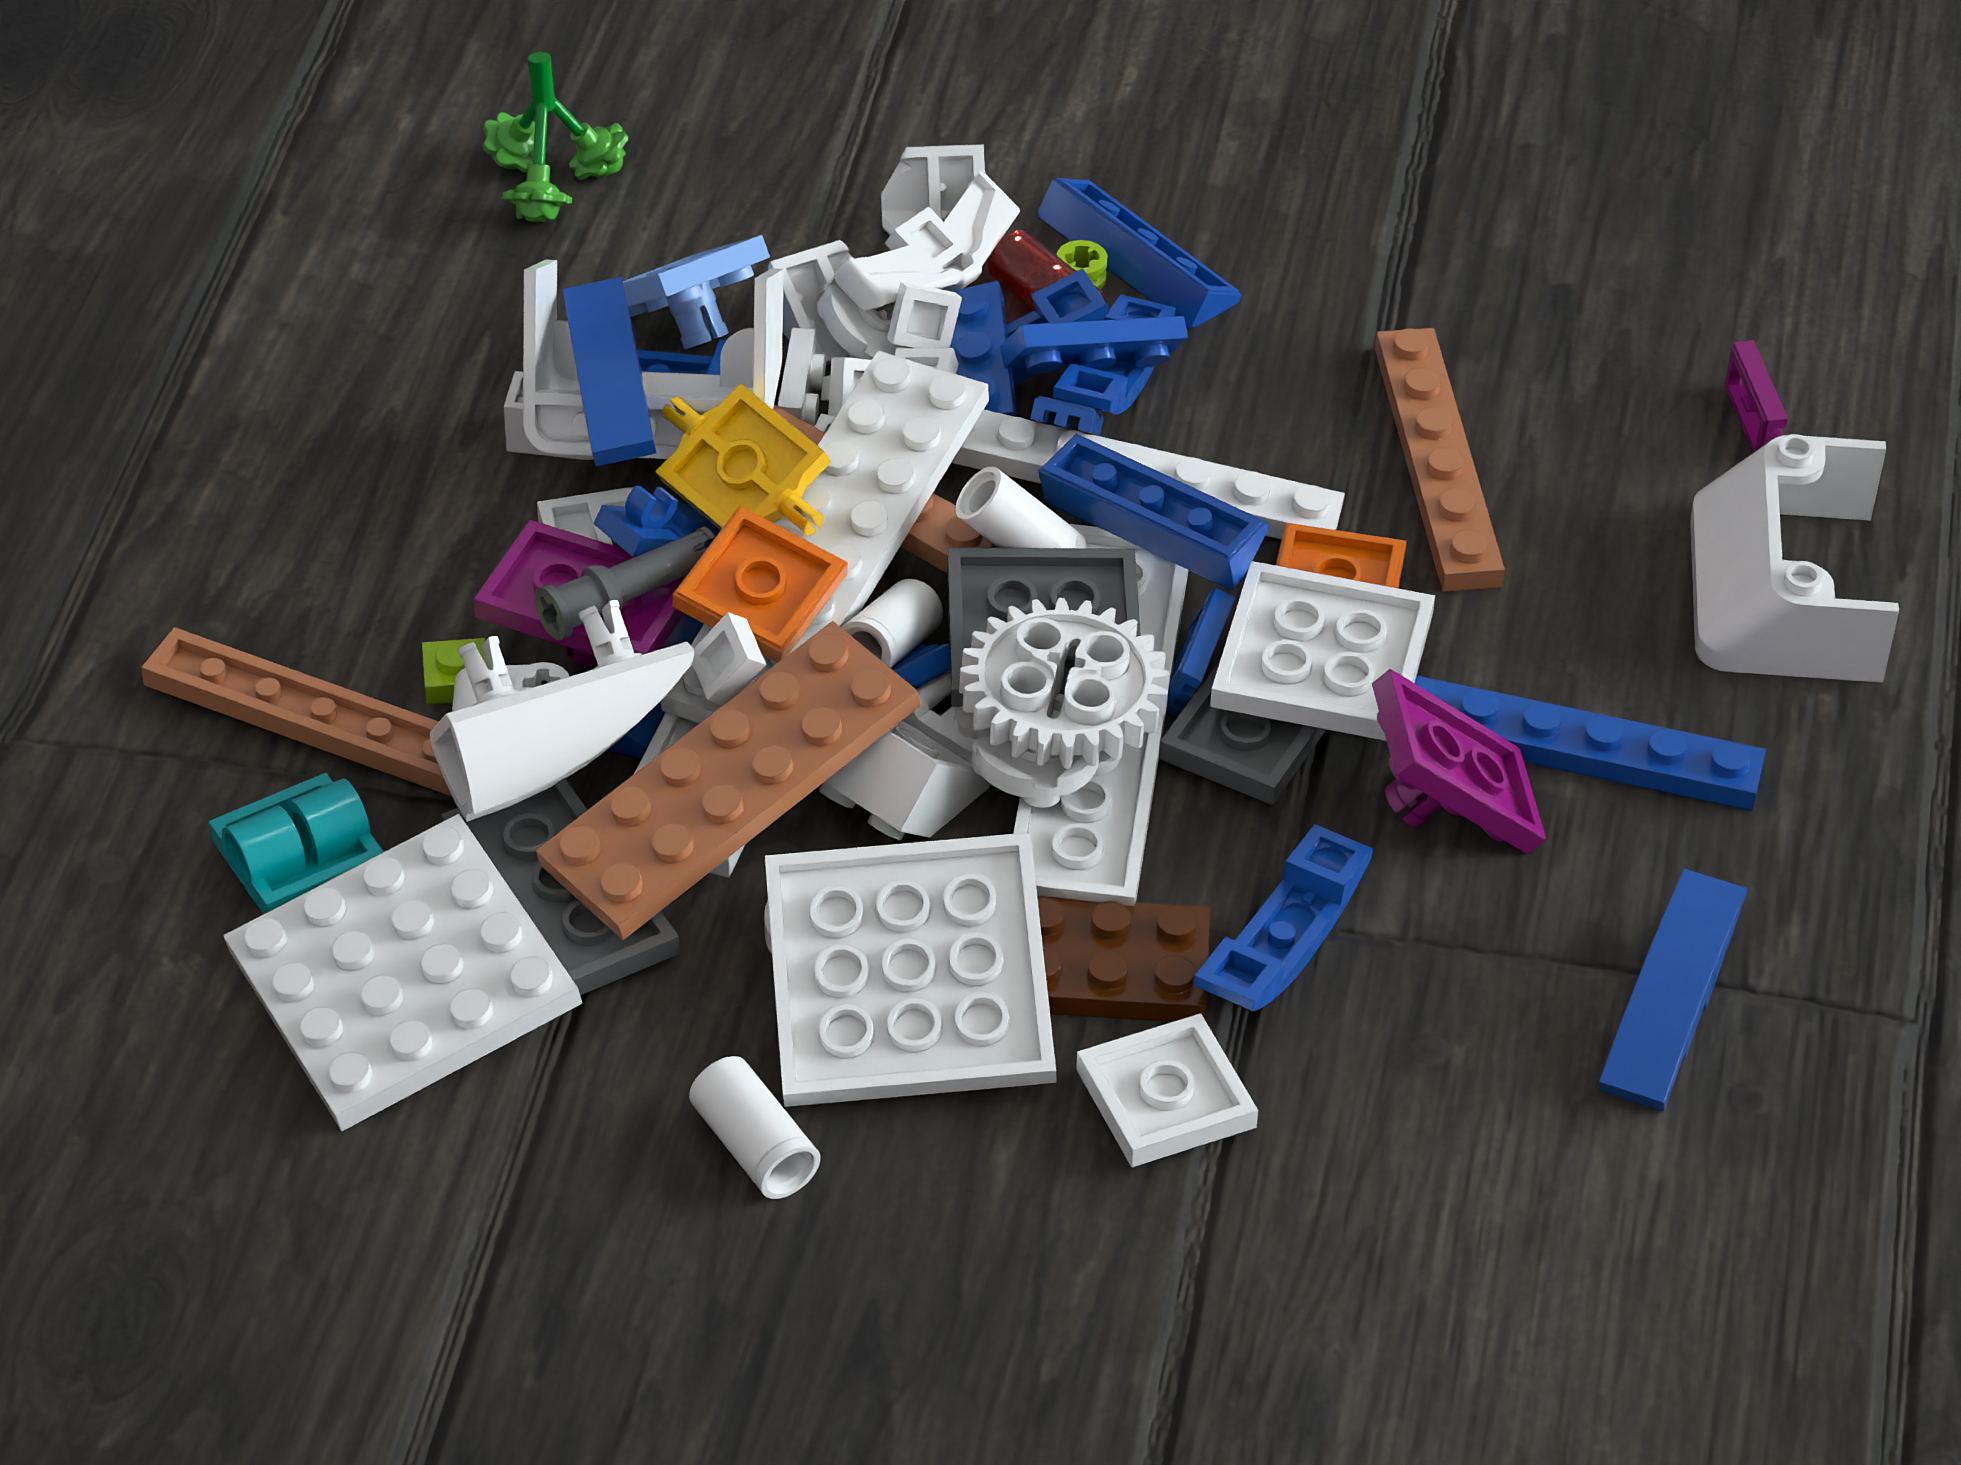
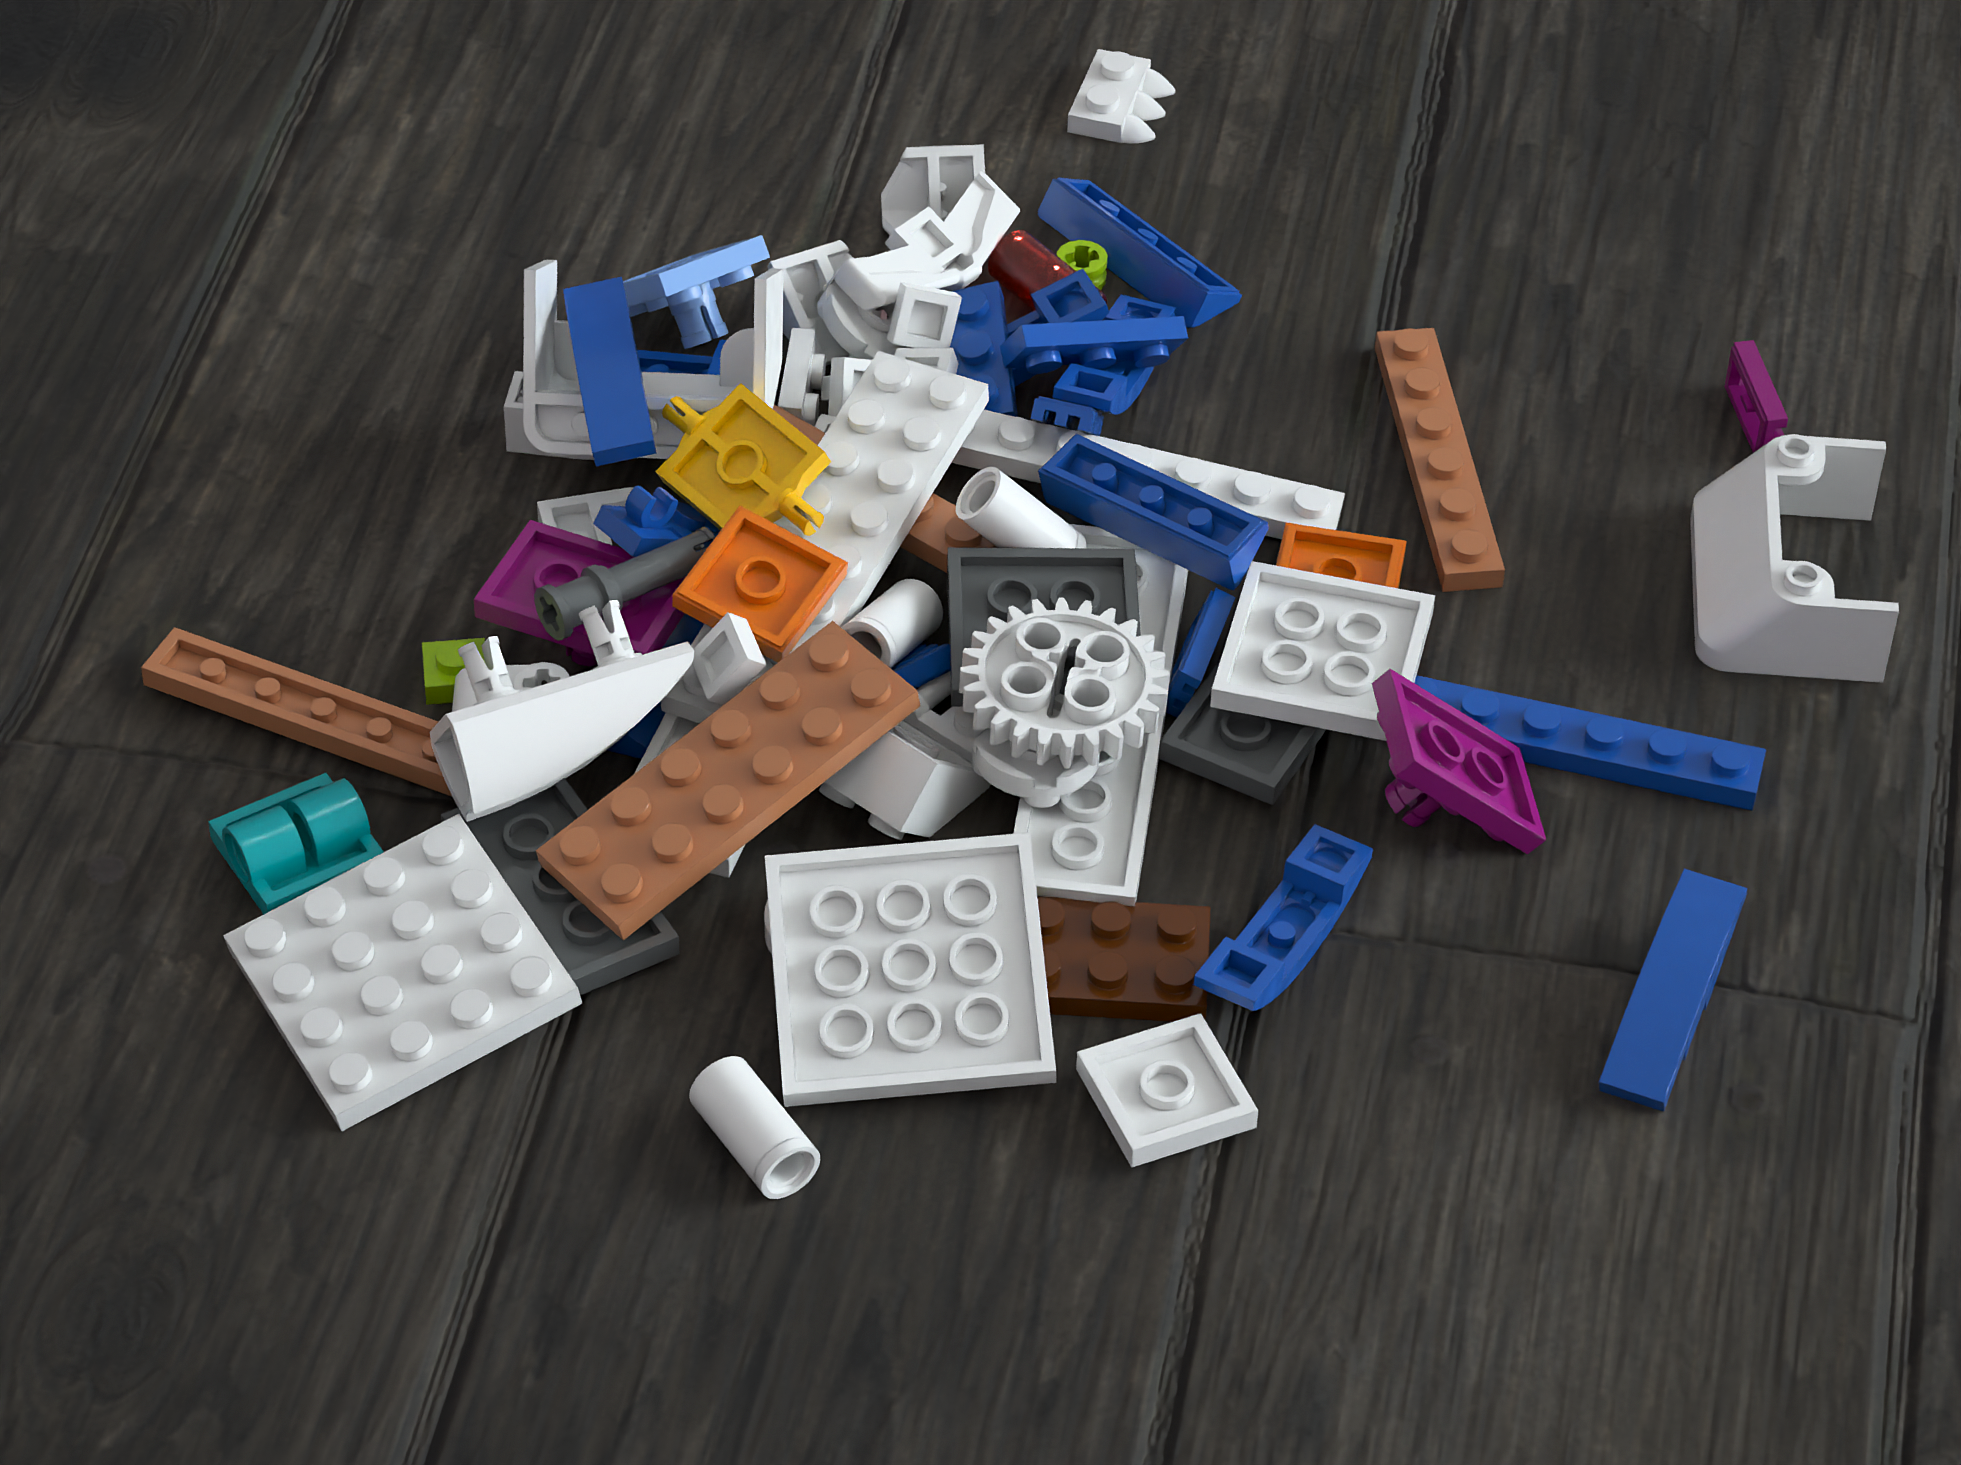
(522, 145): bright green plant -> none
(1118, 99): none -> white plate

